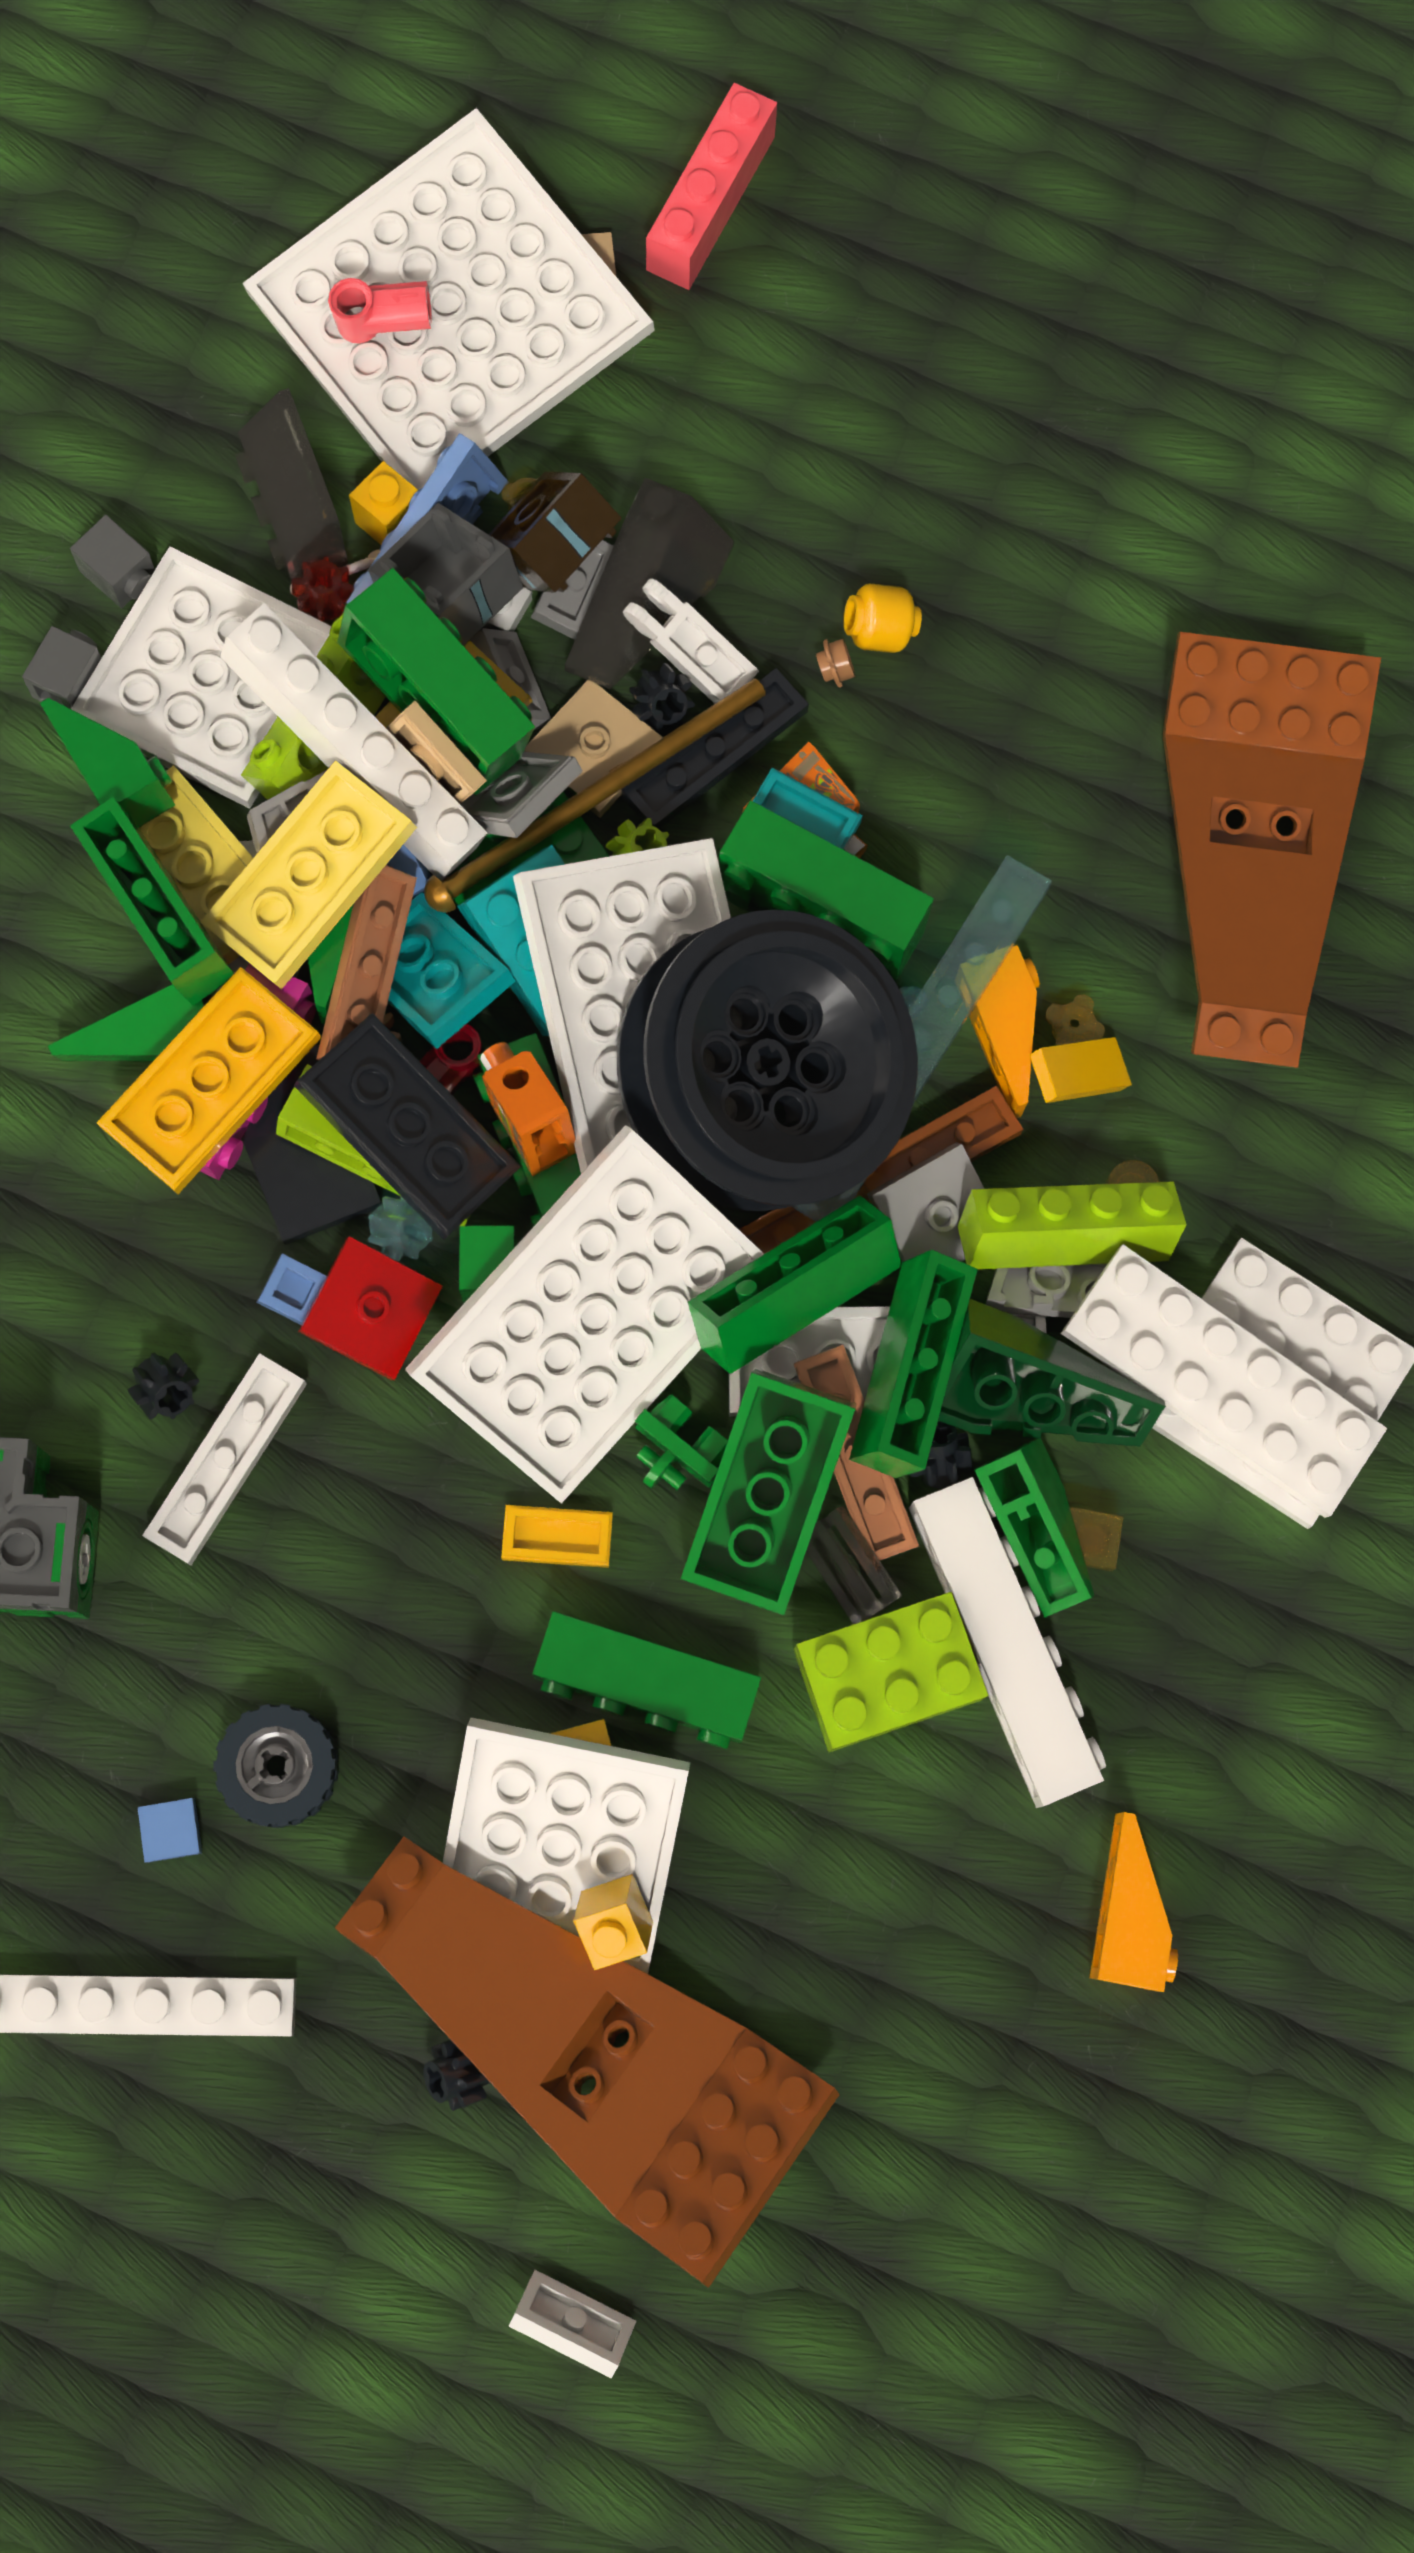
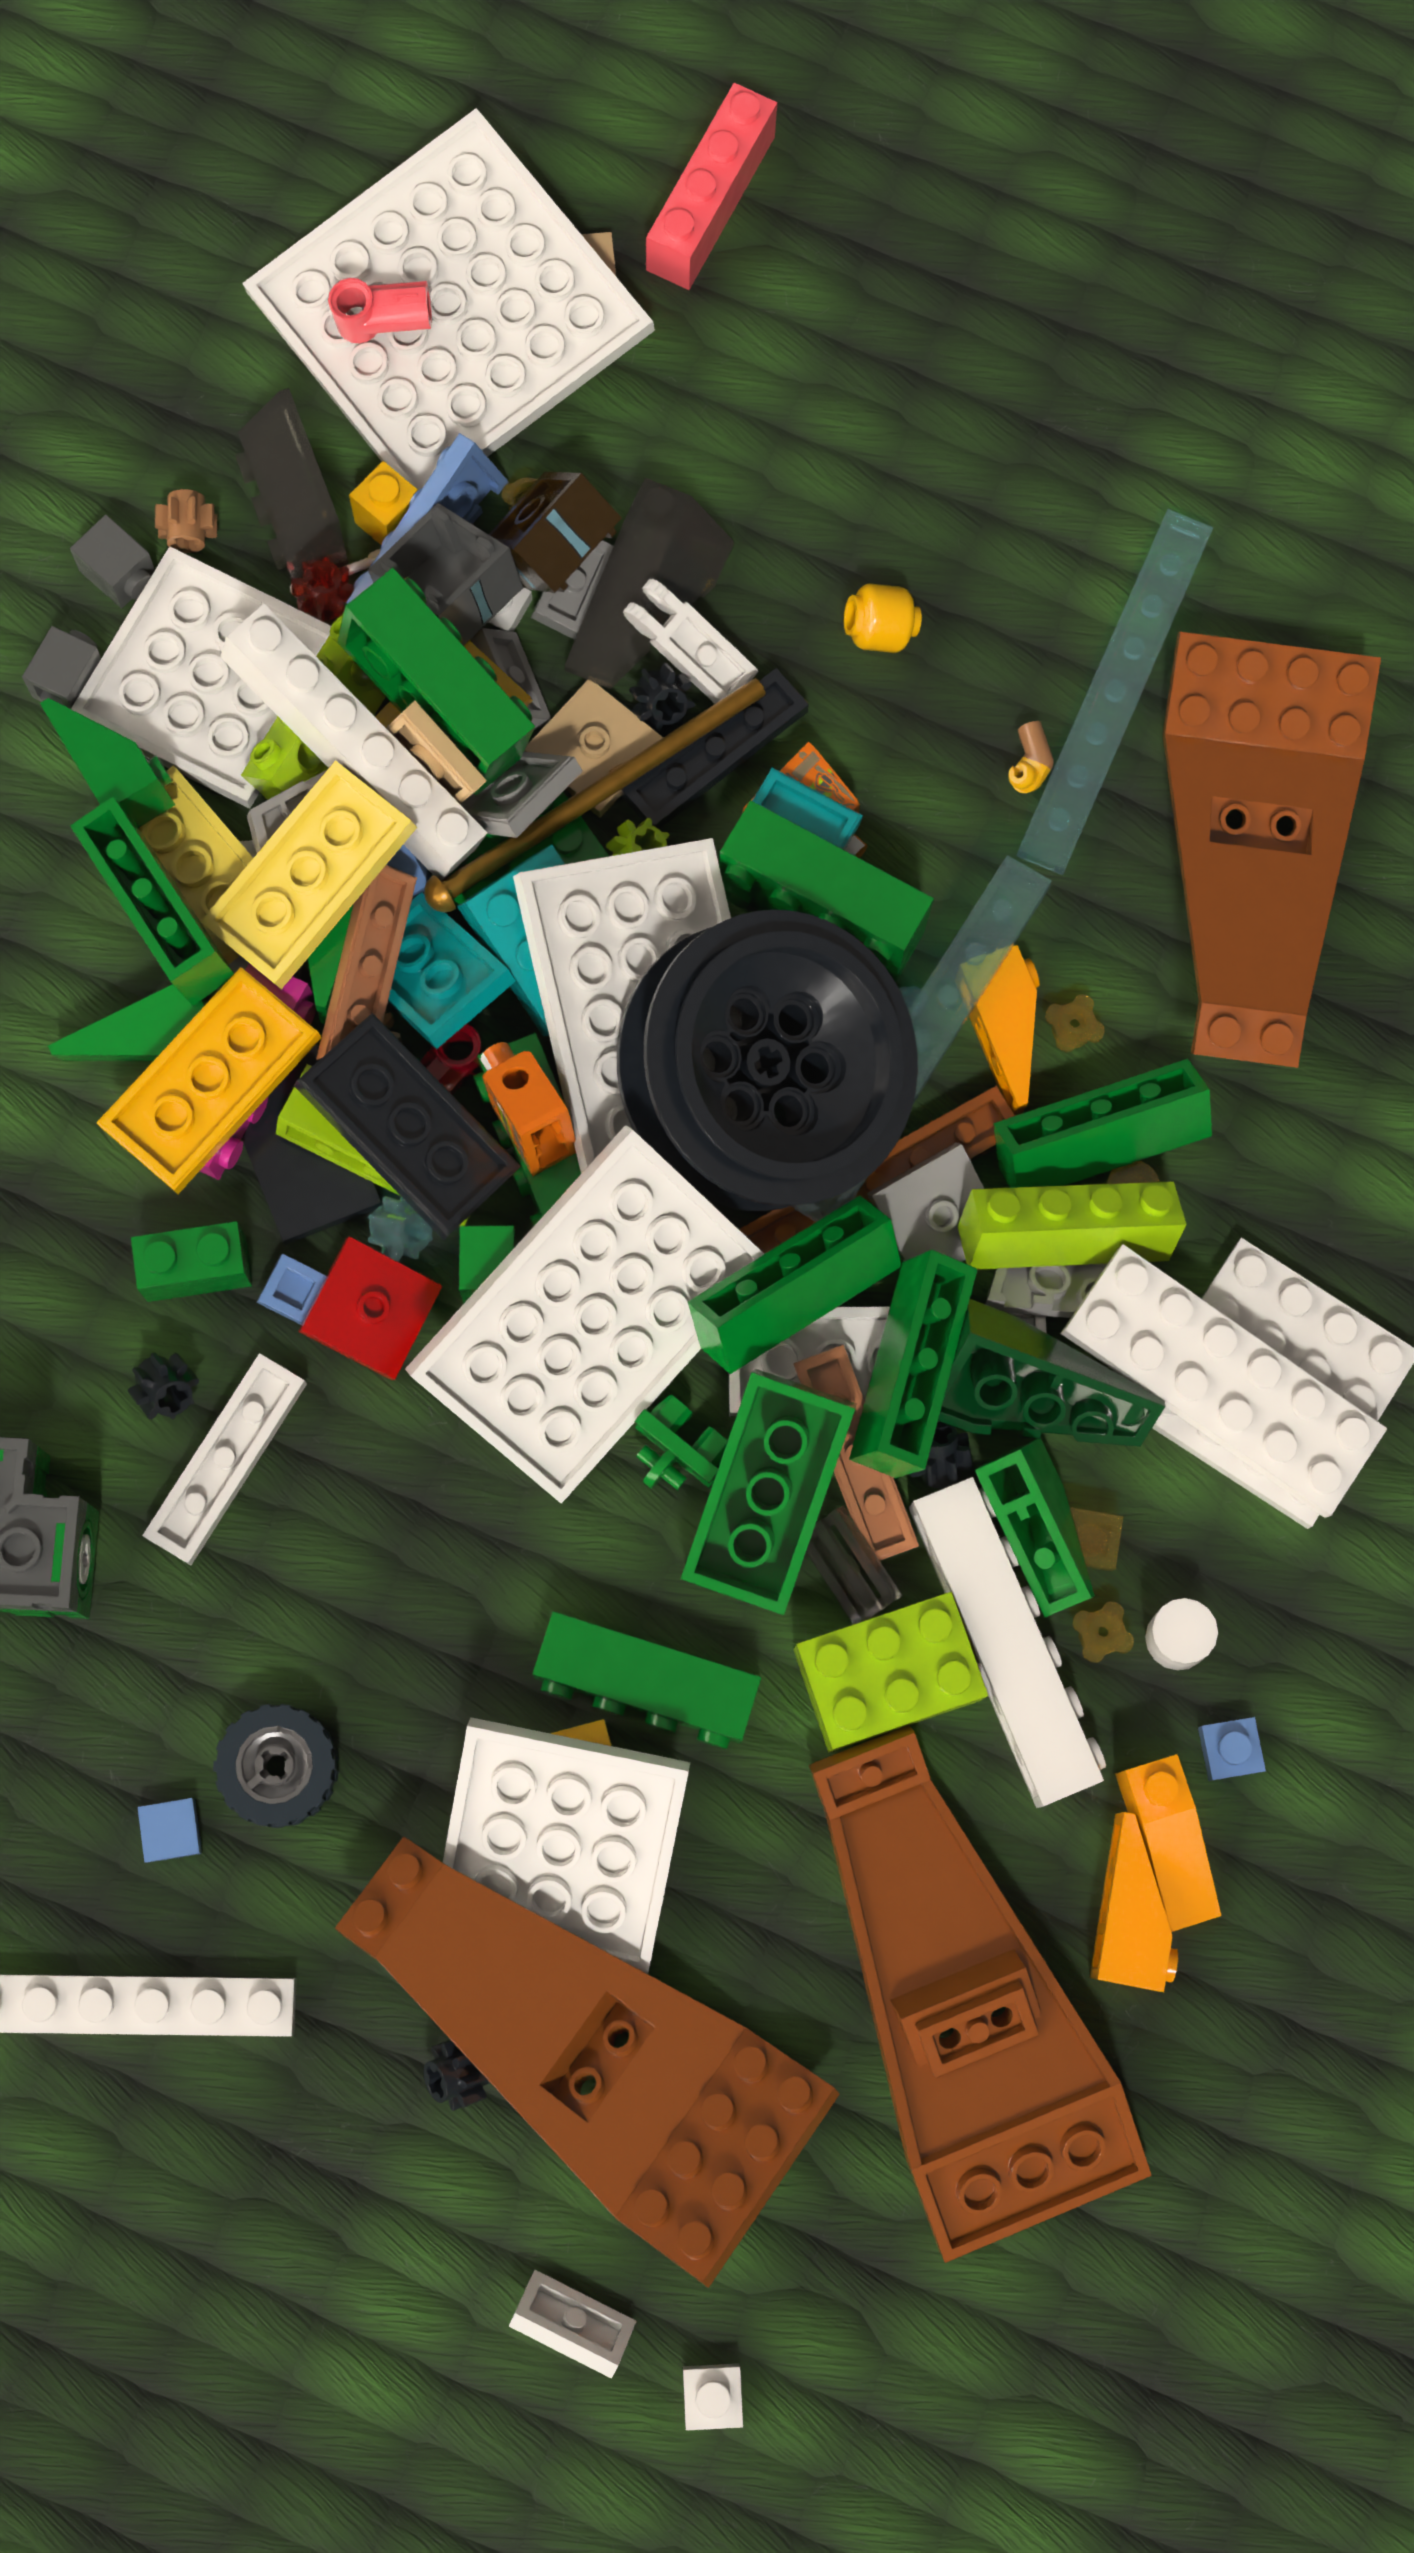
(185, 521): none -> medium nougat gear
(191, 1261): none -> green brick
(557, 1536): yellow tile -> none
(613, 1922): yellow brick -> none
(712, 2396): none -> white plate
(835, 662): medium nougat plate -> none
(1010, 2108): none -> dark orange wing
(1035, 763): none -> arm
(1080, 1069): yellow tile -> none
(1093, 1644): none -> clear yellow plate
(1105, 1128): none -> green brick
(1114, 692): none -> clear light blue tile
(1172, 1839): none -> light orange slope
(1181, 1634): none -> white piece
(1231, 1749): none -> medium blue plate

